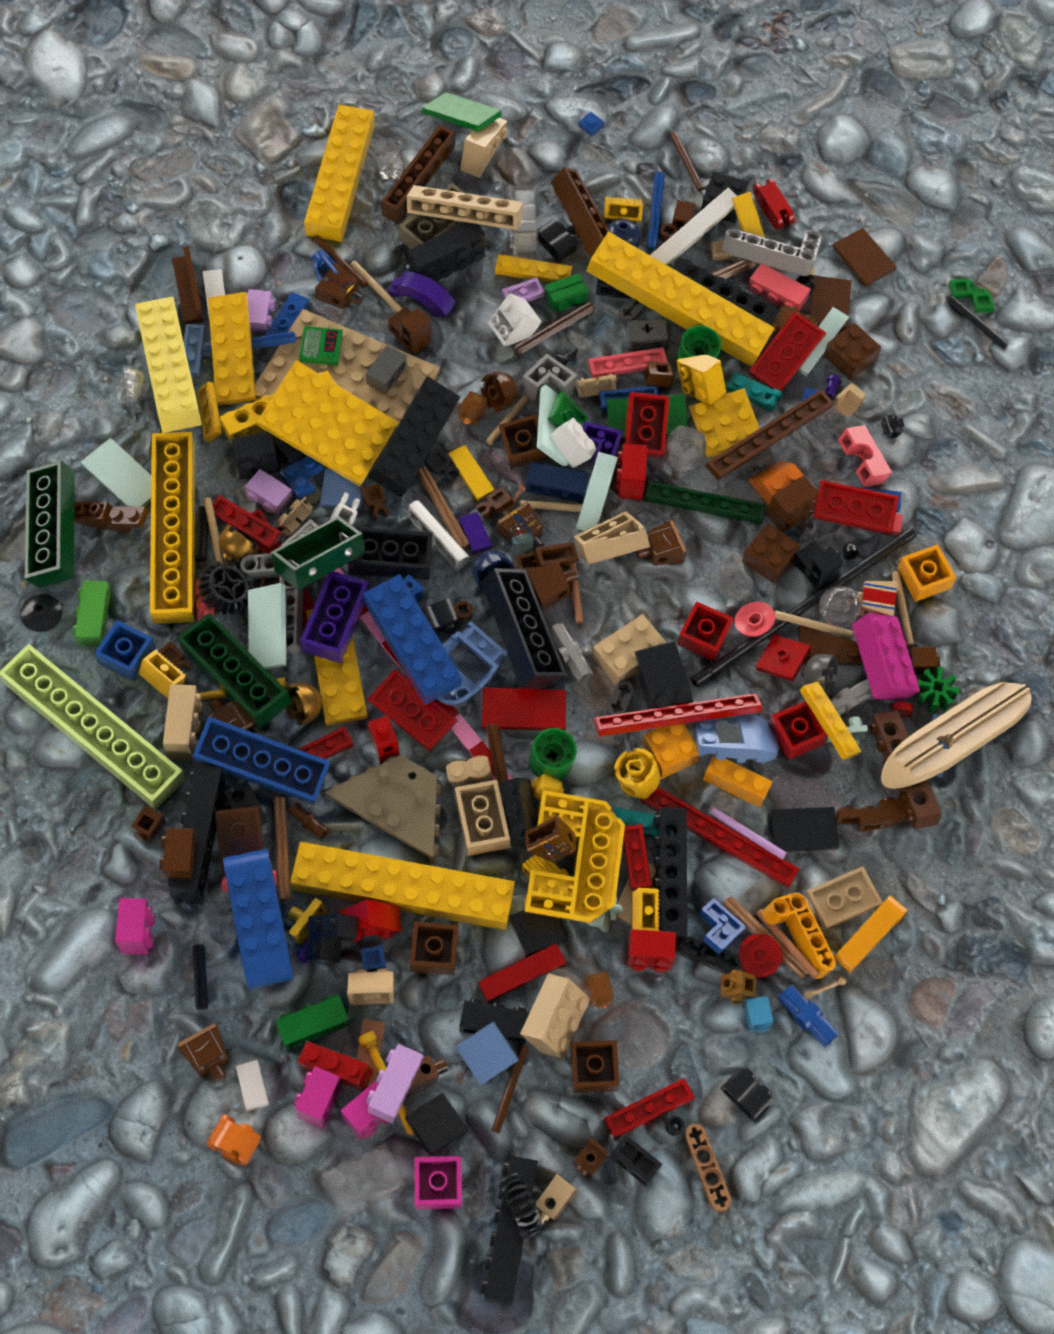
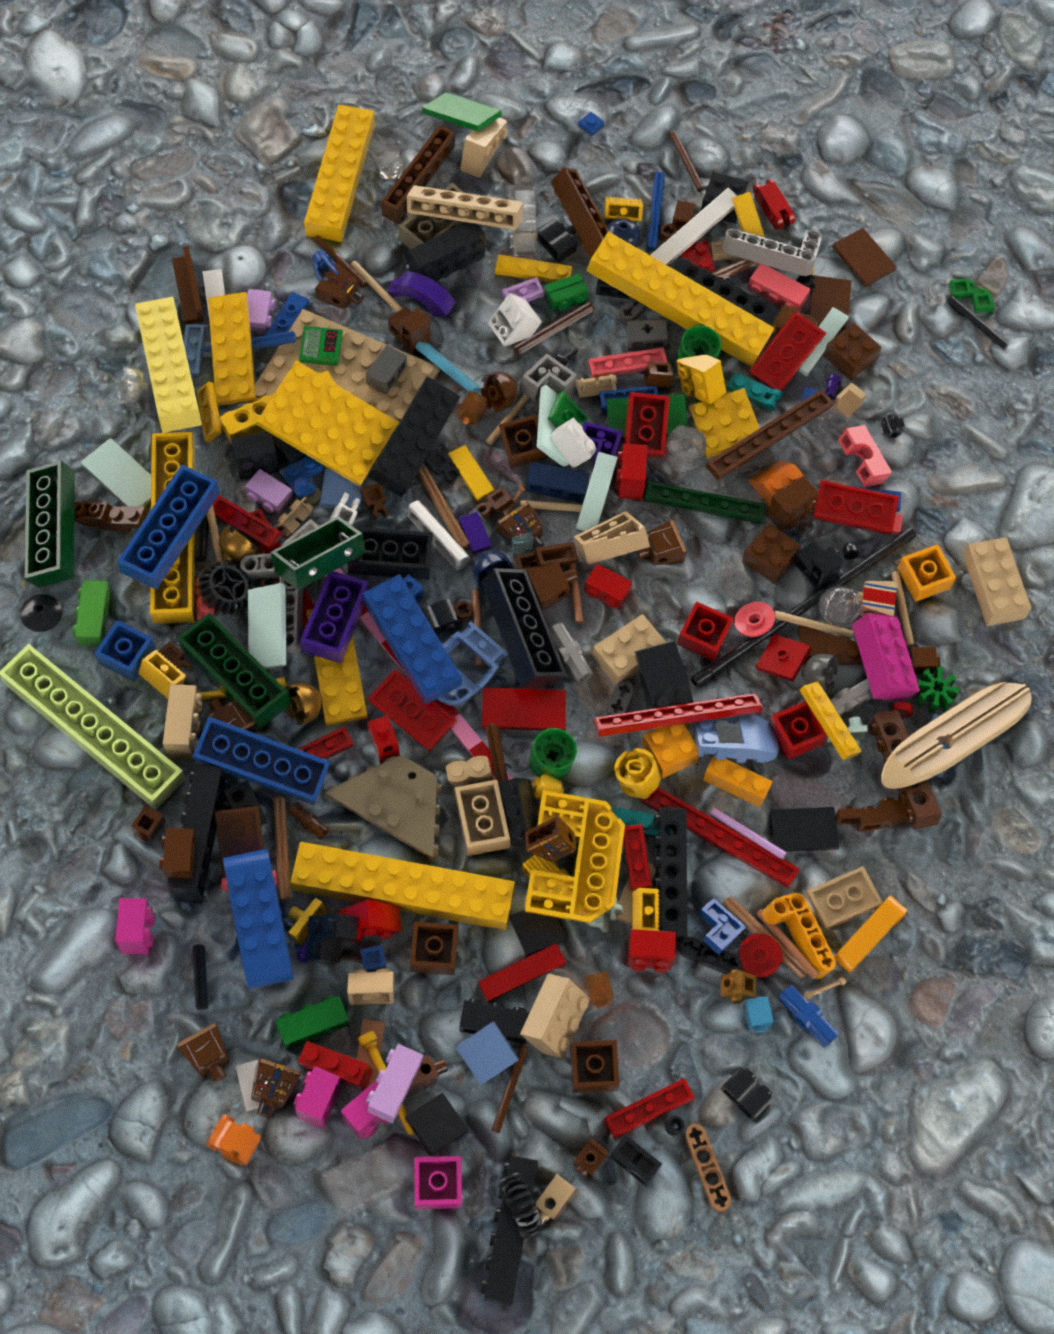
(168, 527): none -> blue brick
(272, 1086): none -> torso
(449, 368): none -> medium azure tile
(476, 618): none -> nougat bar
(608, 586): none -> red brick
(700, 255): none -> red wing
(996, 581): none -> tan brick

